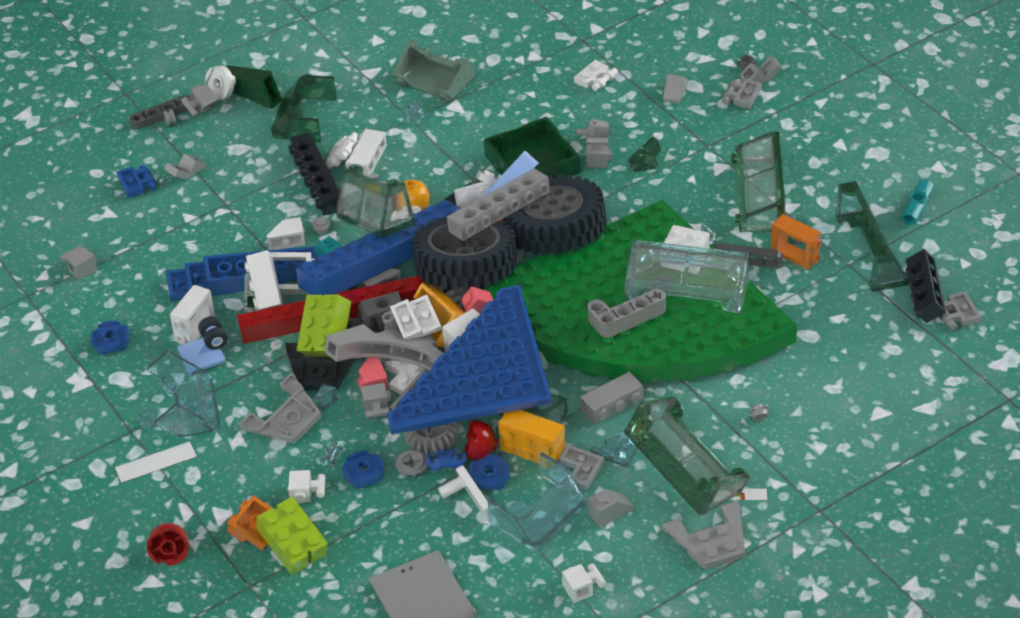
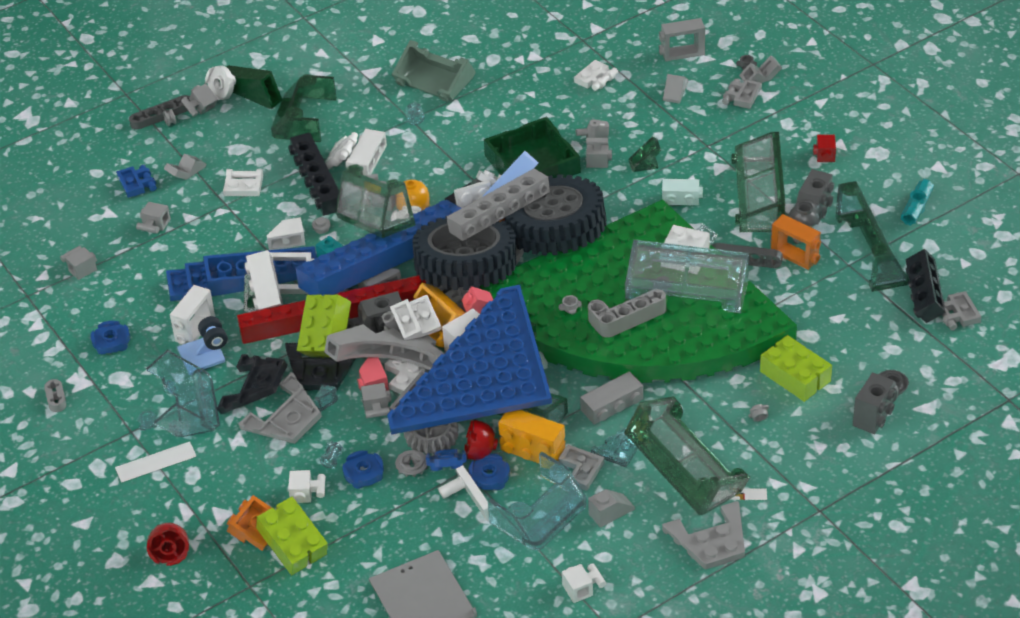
(52, 396): none -> light grey beam
(154, 217): none -> light grey brick
(243, 187): none -> white plate
(261, 381): none -> black wing
(570, 304): none -> light grey plate
(681, 191): none -> light aqua brick
(682, 28): none -> light grey window
(795, 368): none -> lime piece
(813, 198): none -> dark grey brick
(825, 148): none -> red brick
(877, 399): none -> dark grey brick

